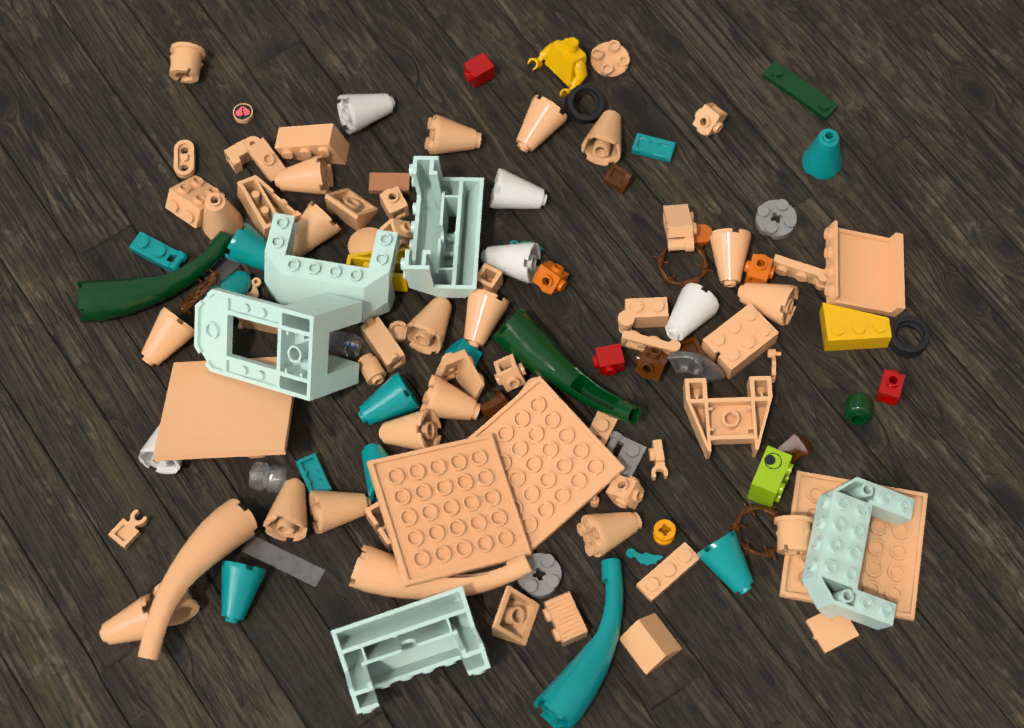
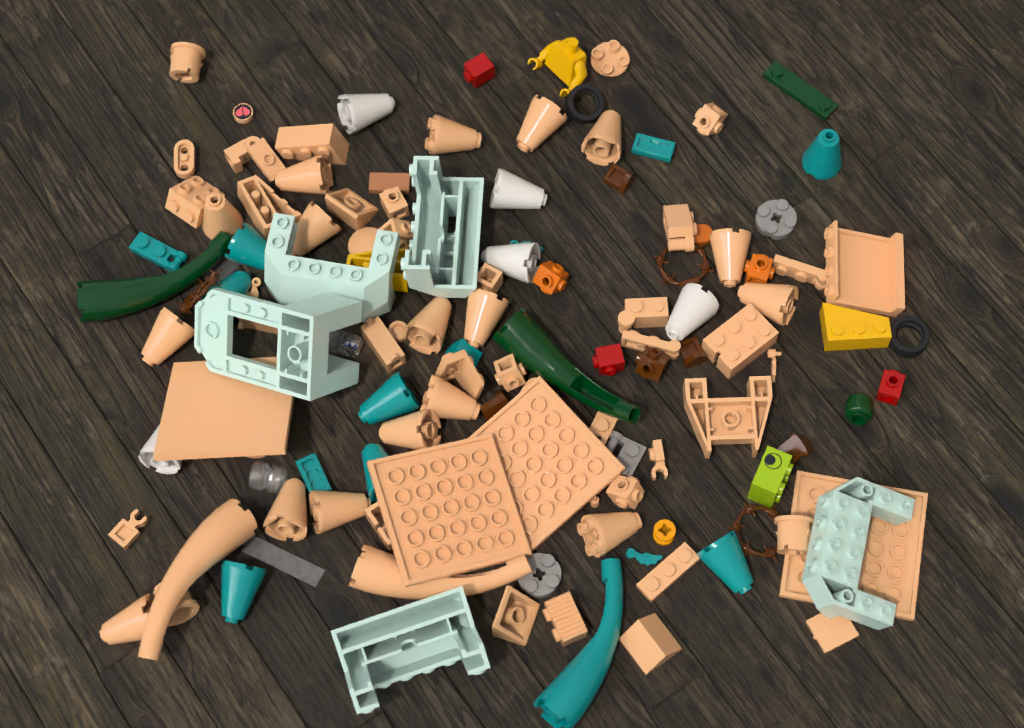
(371, 369): light nougat brick -> none
(696, 365): flat silver tile -> none

